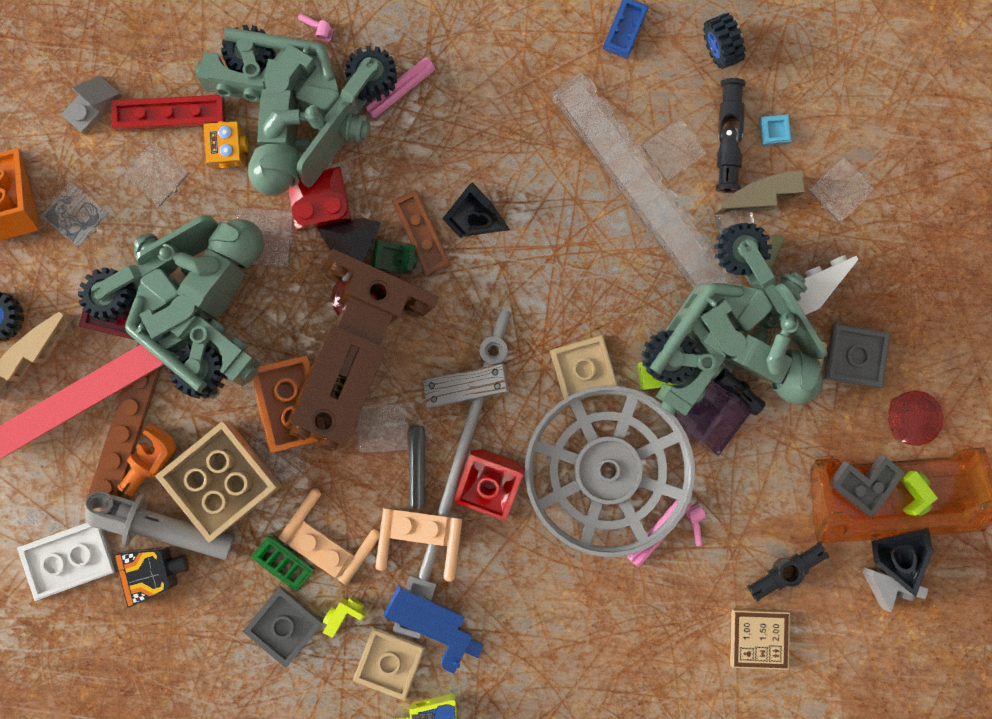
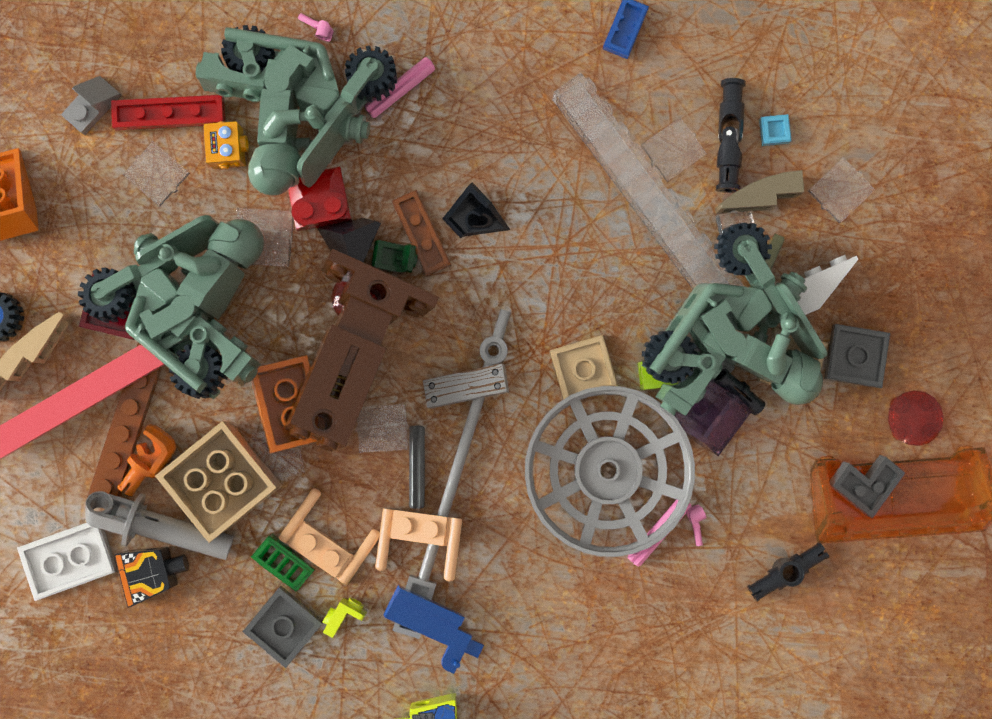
(74, 214): clear piece -> none
(389, 663): tan tile -> none
(489, 483): red slope -> none
(724, 40): black wheel -> none
(760, 639): tile -> none
(886, 589): light grey slope -> none
(904, 557): black slope -> none
(919, 488): lime bracket -> none

